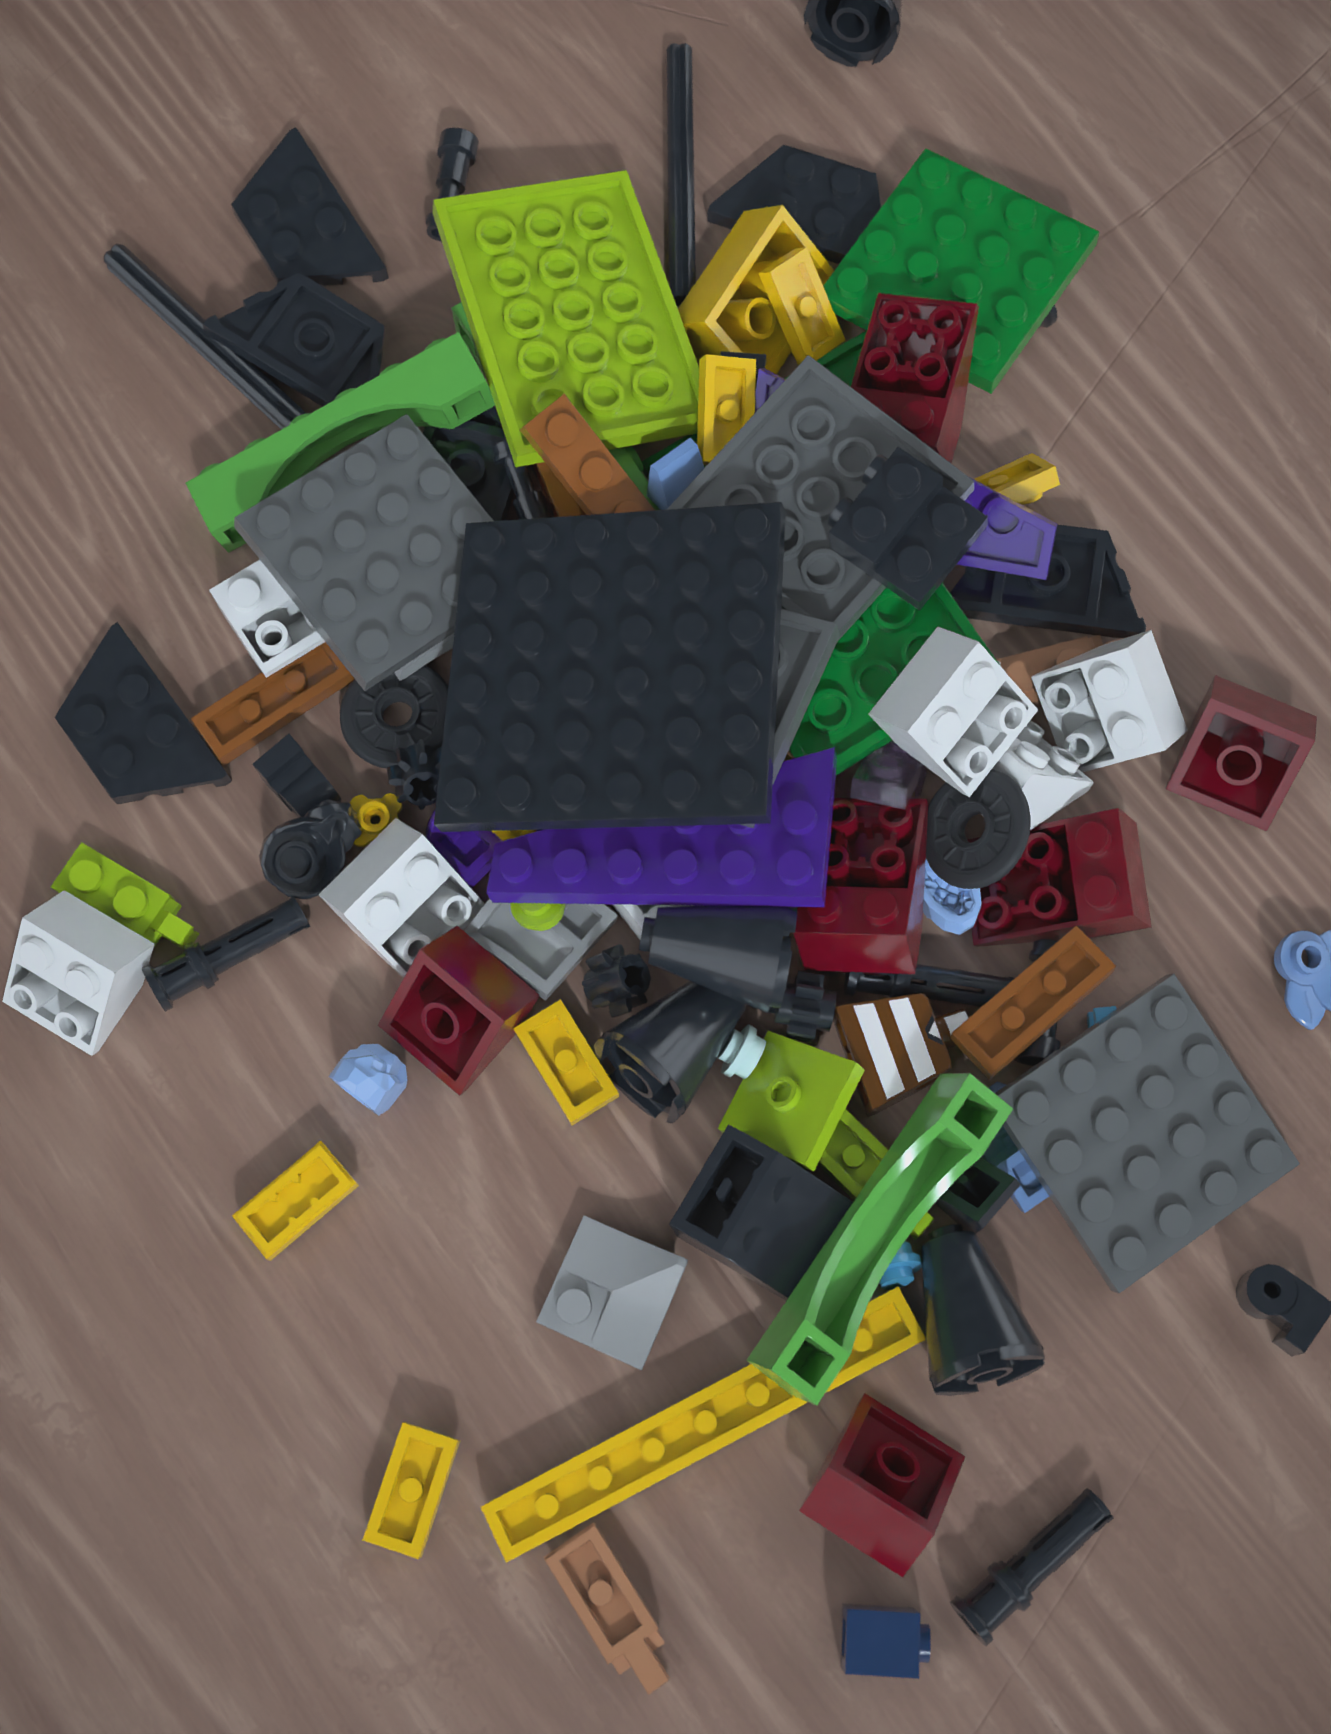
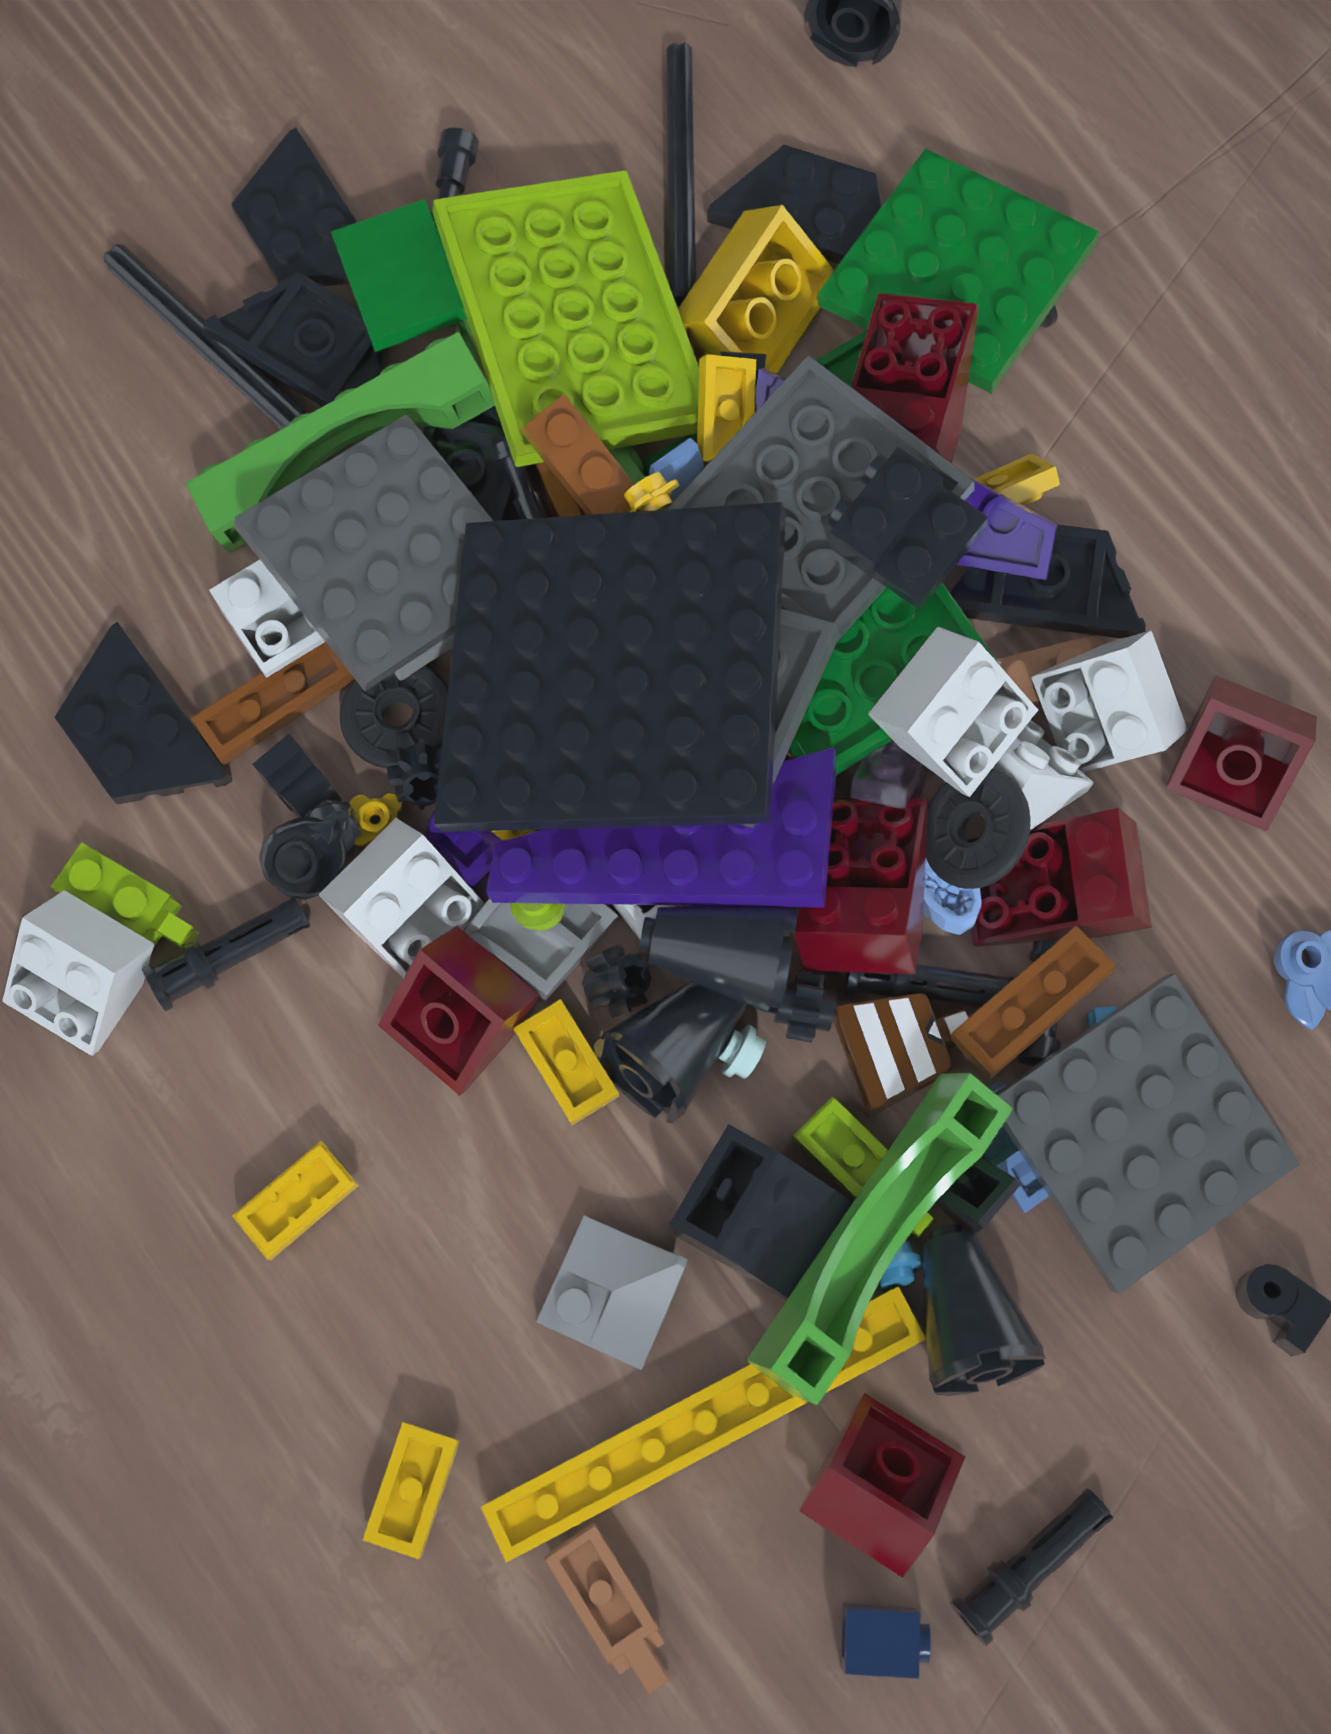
(371, 1076): light blue rock -> none
(399, 274): none -> green tile
(651, 493): none -> yellow plate
(793, 1099): lime plate -> none
(801, 305): yellow plate -> none

